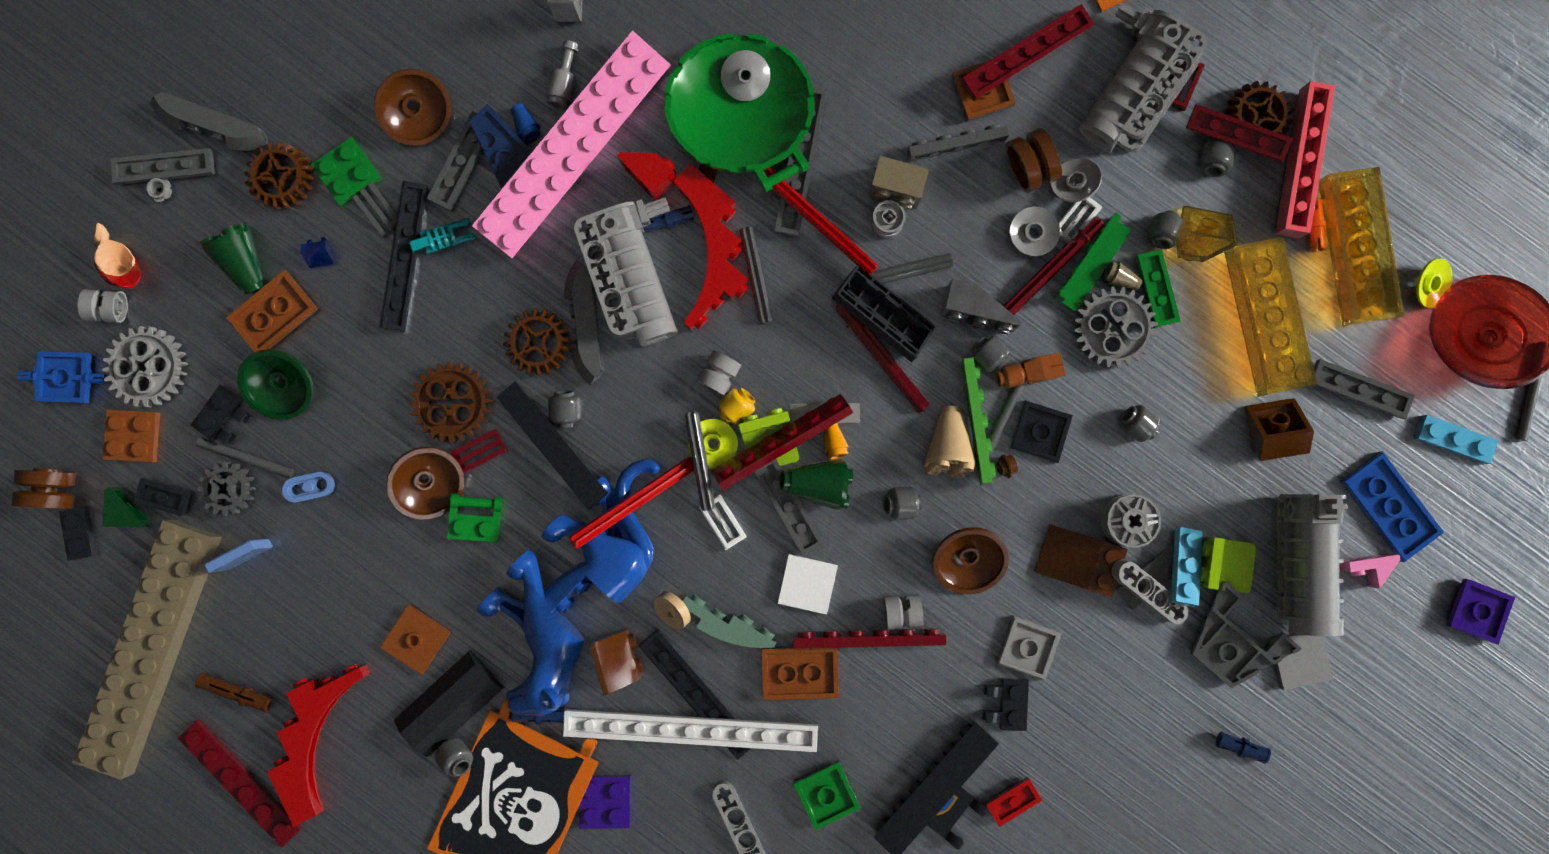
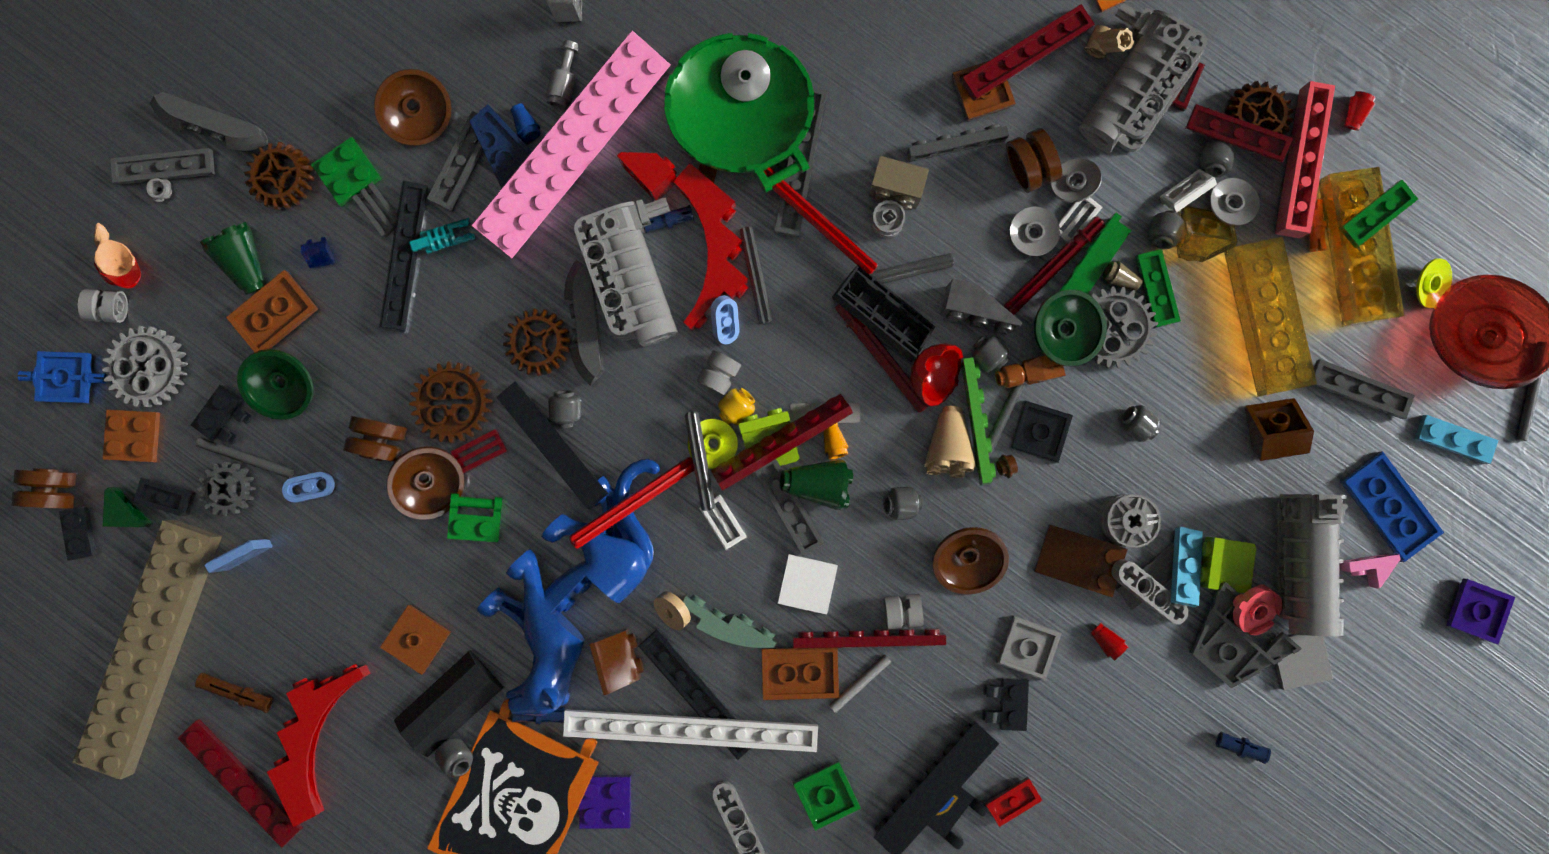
(375, 439): none -> reddish brown wheel
(725, 314): none -> light blue plate
(860, 683): none -> light grey bar
(936, 373): none -> red cylinder
(1083, 323): none -> dark green dish
(1107, 40): none -> tan piece
(1109, 641): none -> red cone
(1188, 190): none -> white tile
(1241, 195): none -> light grey dish
(1256, 598): none -> coral plate
(1359, 109): none -> red cone
(1378, 213): none -> green plate

